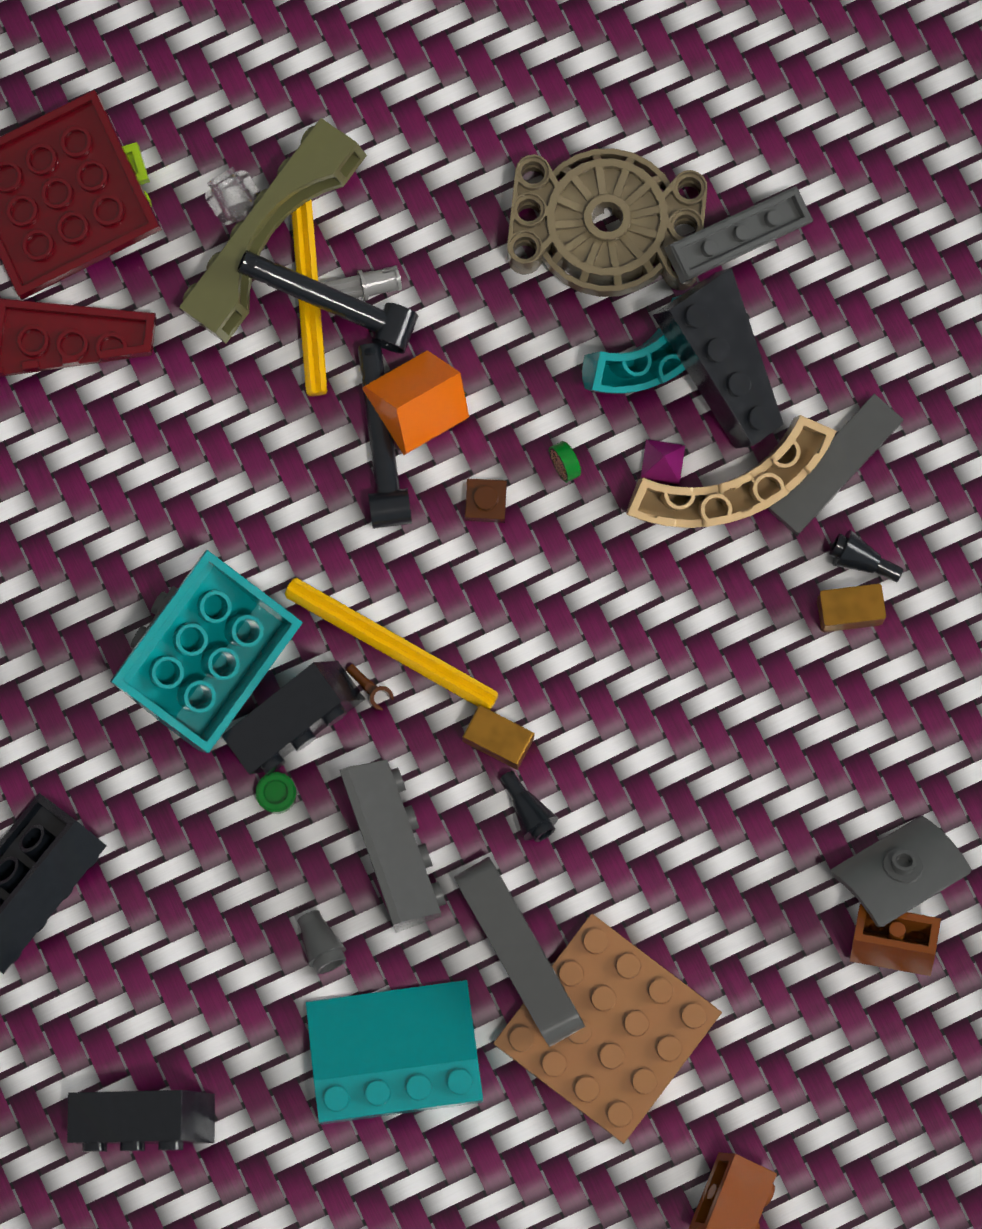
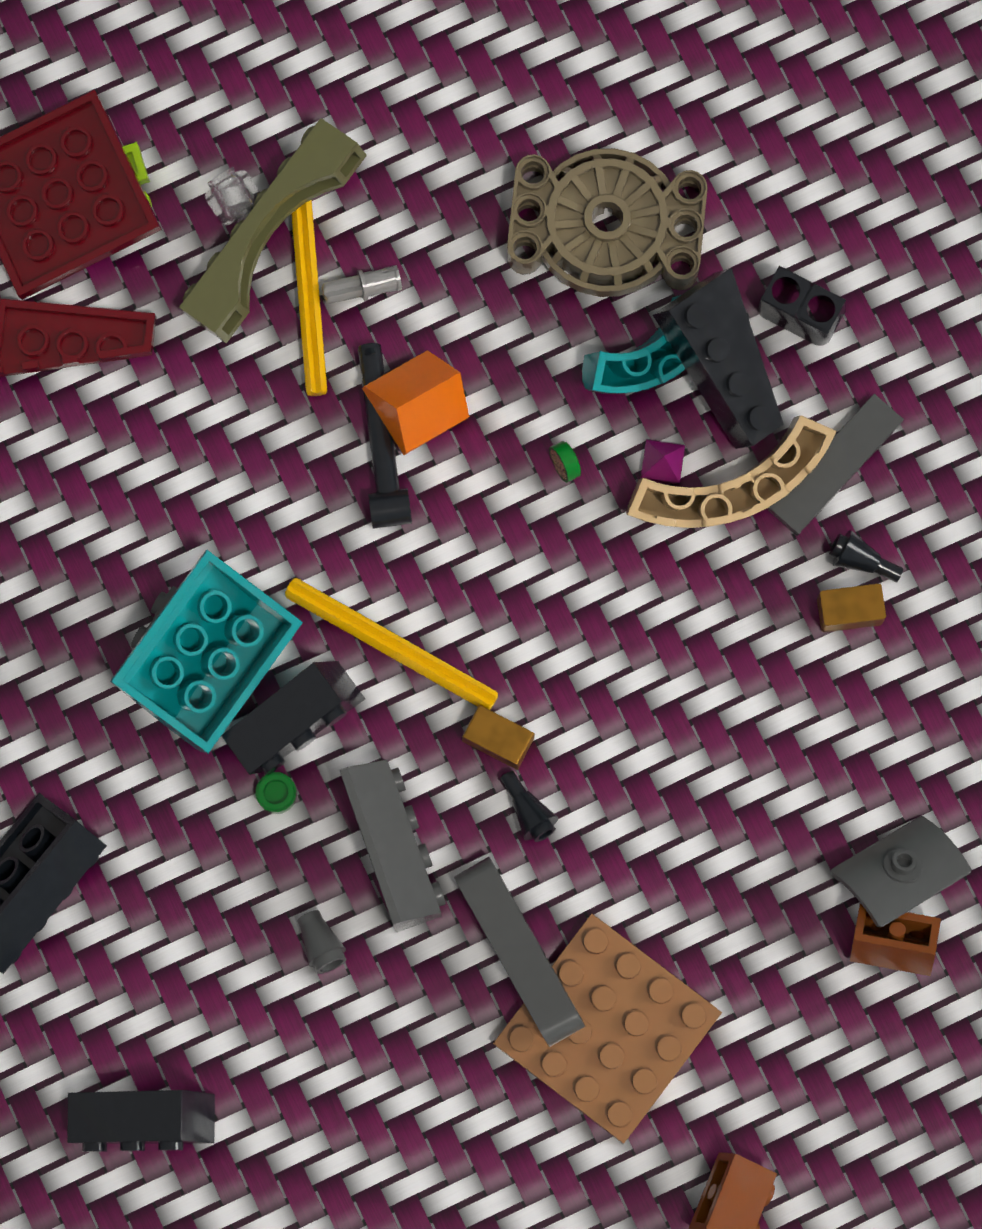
(368, 686): reddish brown hand -> none
(390, 326): black piece -> none
(393, 1052): teal slope -> none
(485, 500): reddish brown plate -> none
(738, 234): dark grey tile -> none
(802, 326): none -> black piece

